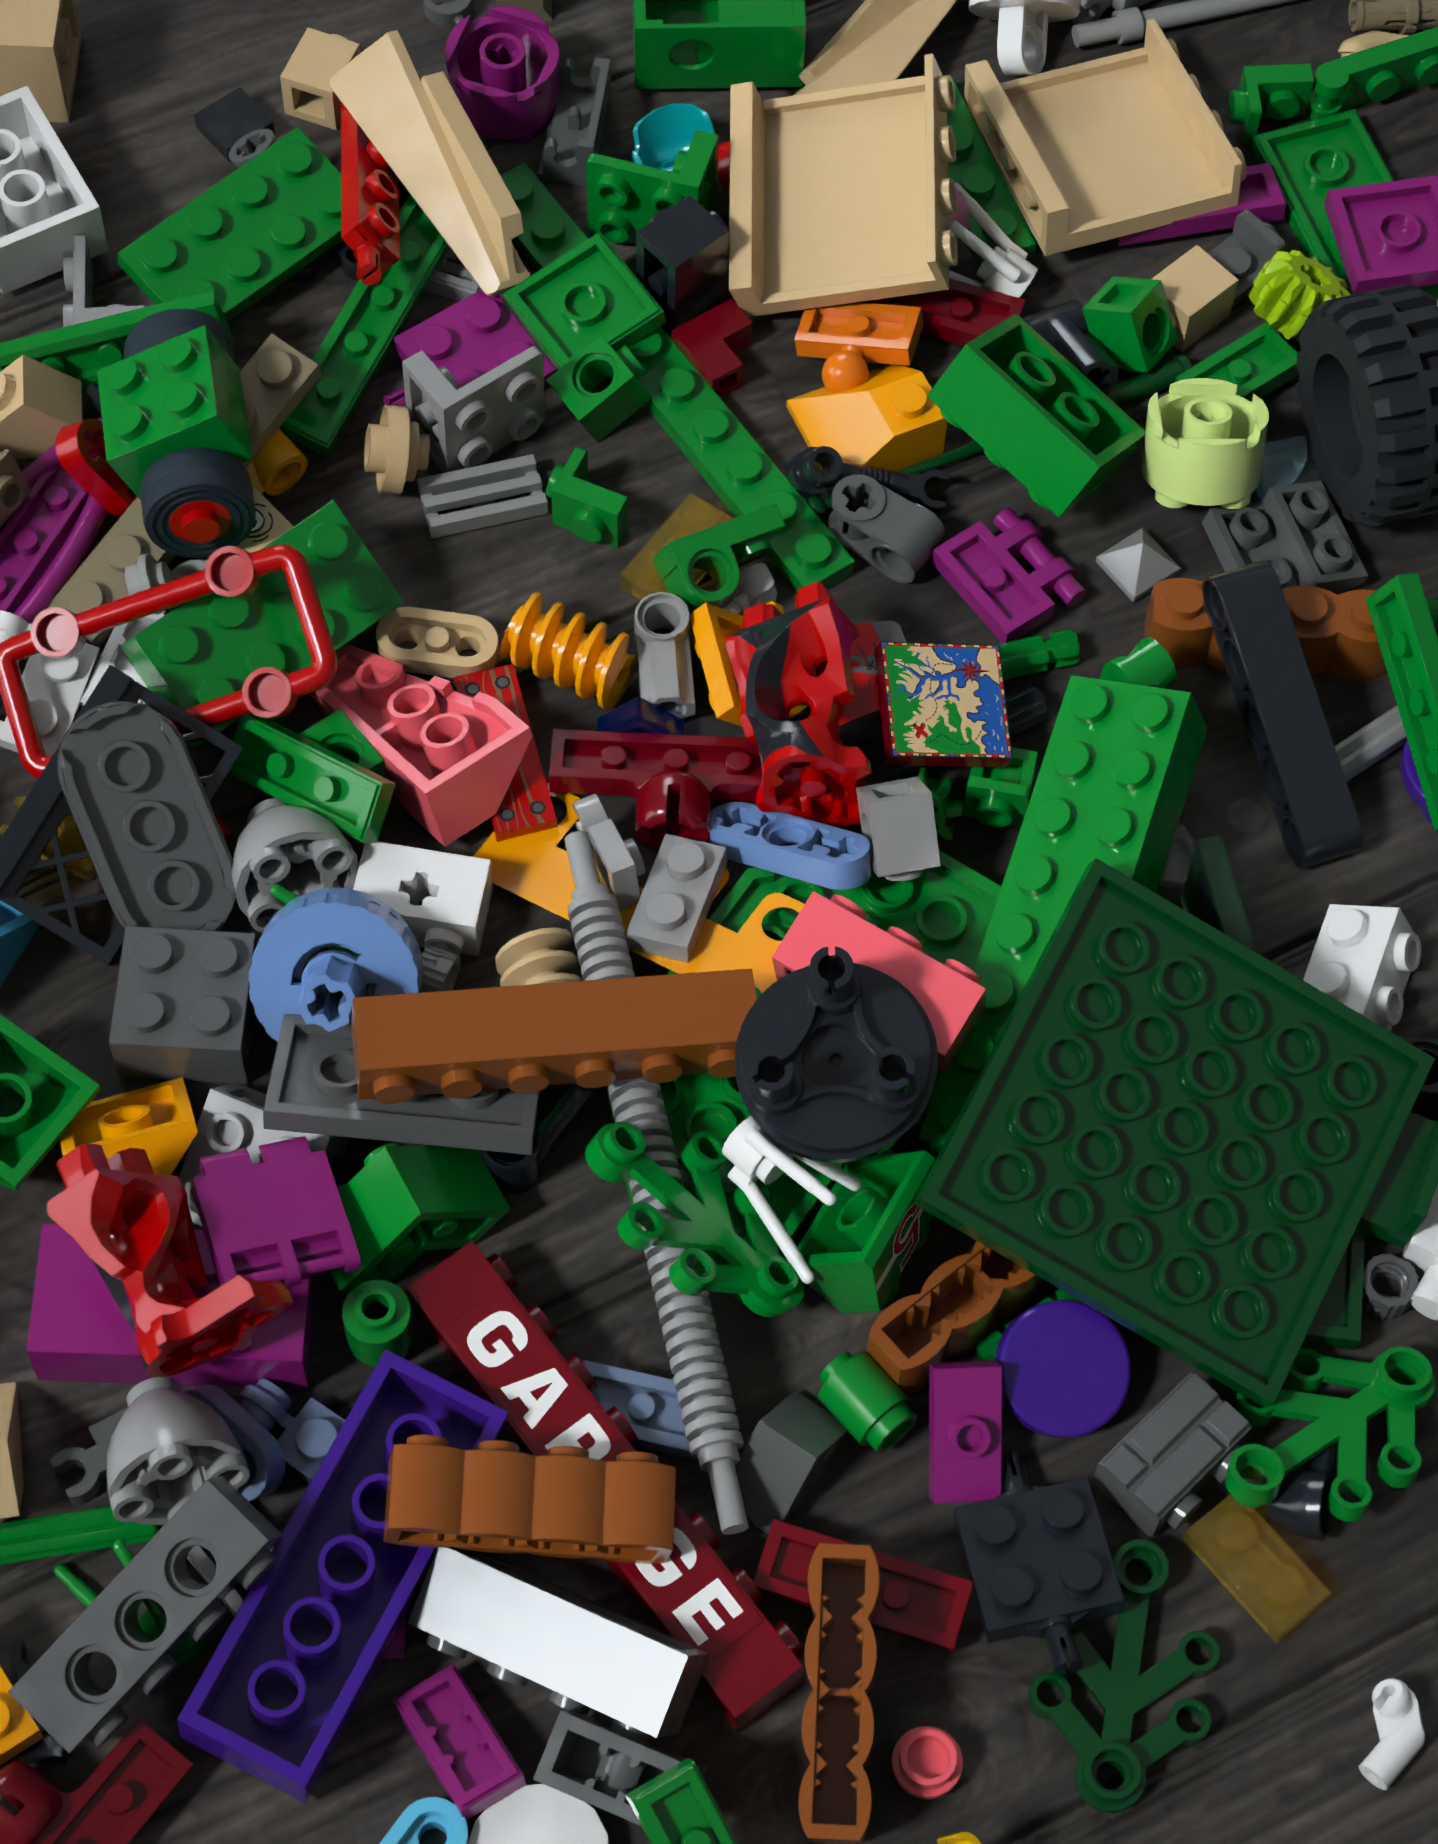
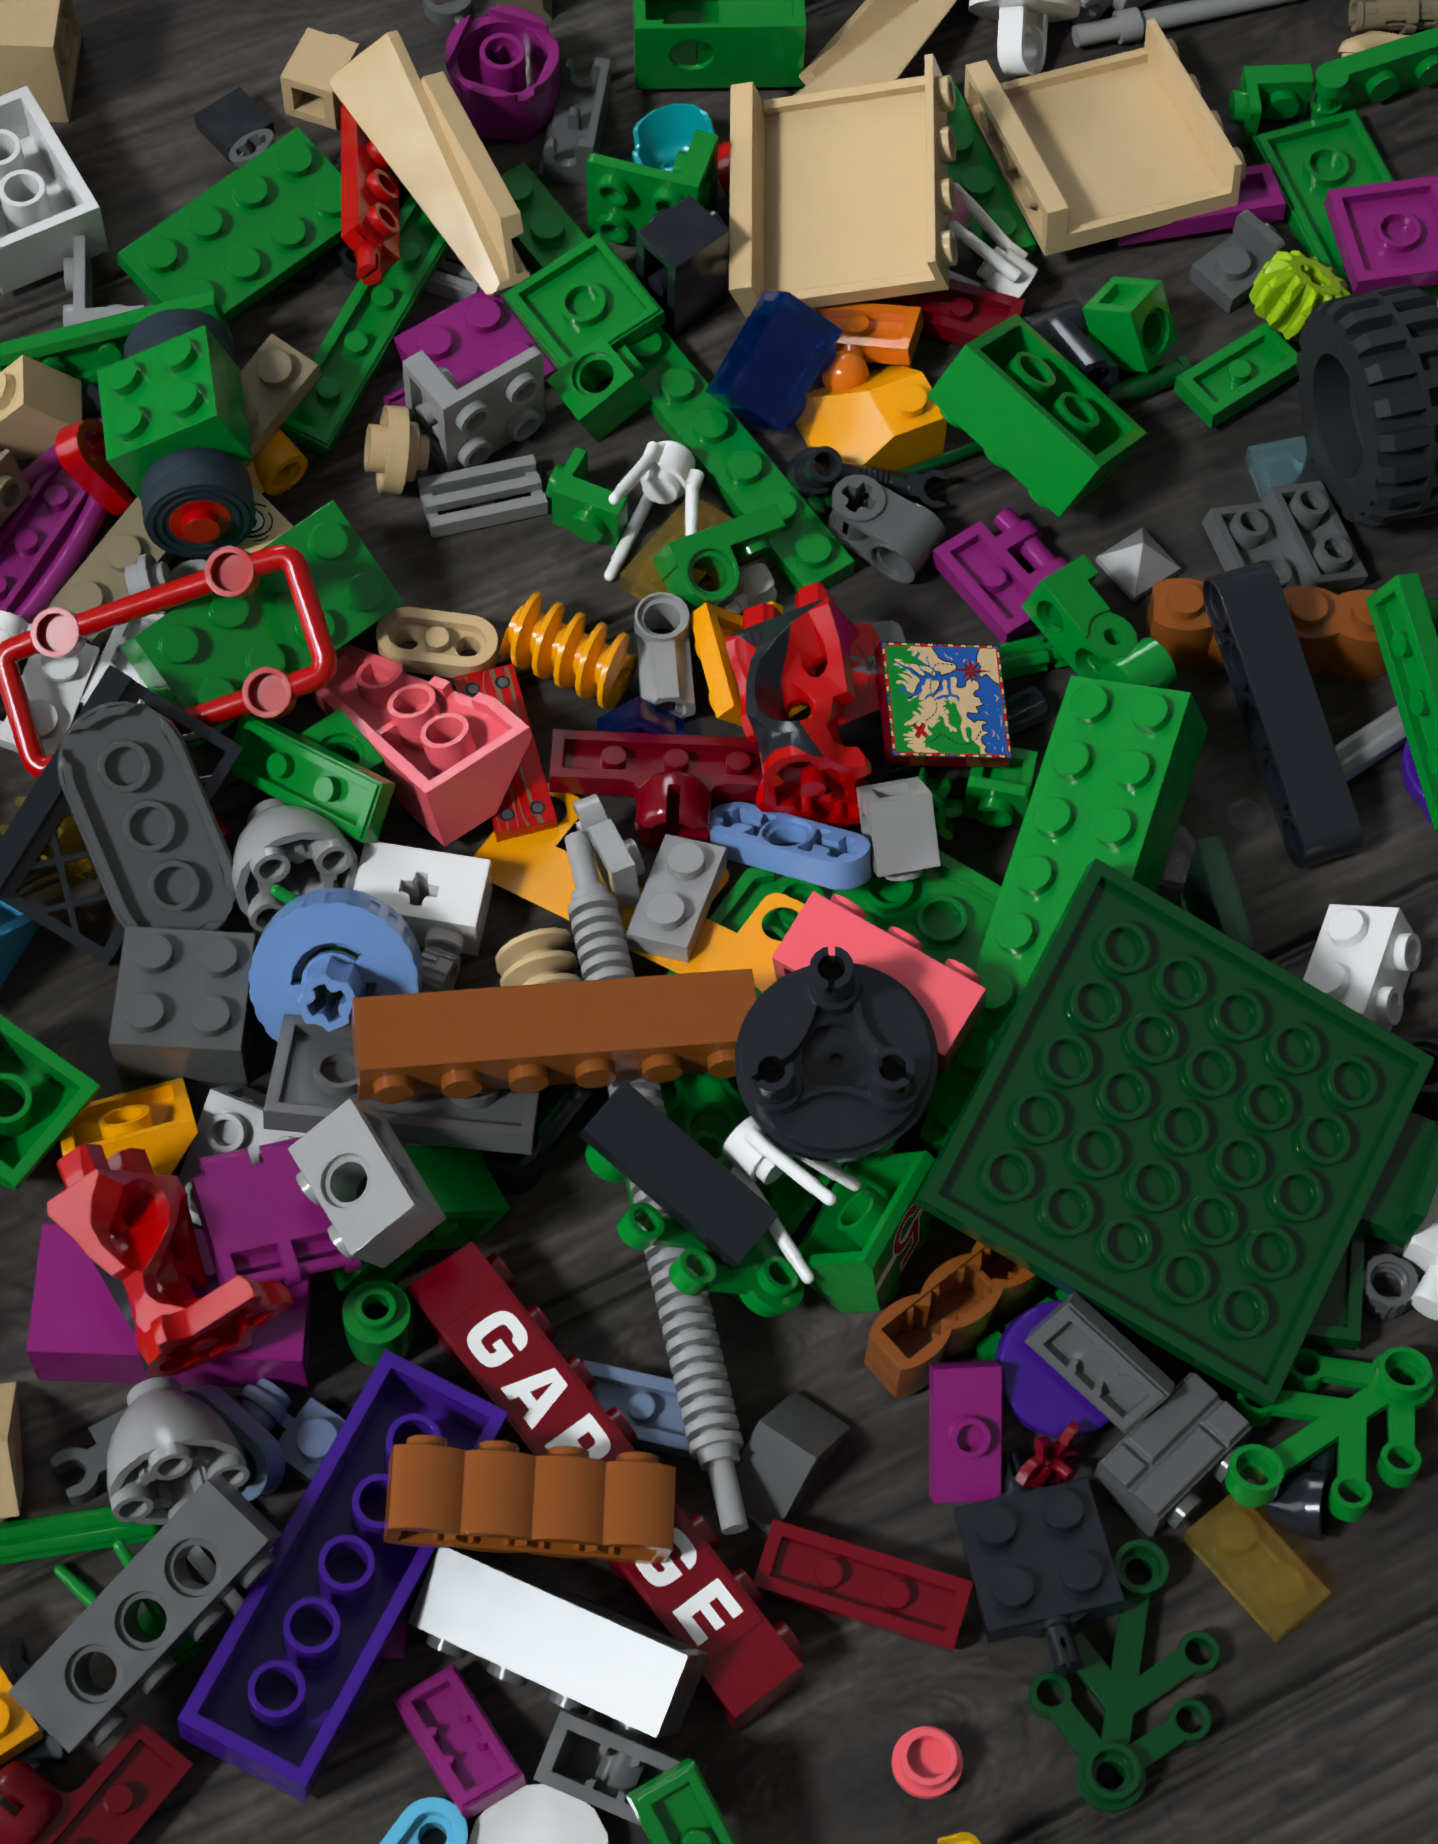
(396, 1202): none -> light grey brick
(665, 475): none -> white plant
(678, 1174): none -> black tile
(712, 343): dark red piece -> none
(775, 361): none -> clear blue brick
(838, 1713): dark orange brick -> none
(866, 1401): green brick -> none
(1051, 1460): none -> dark red plant
(1079, 619): none -> green leg
(1100, 1362): none -> dark grey plate
(1197, 294): tan brick -> none
(1204, 444): yellowish green brick -> none
(1399, 1732): white arm -> none

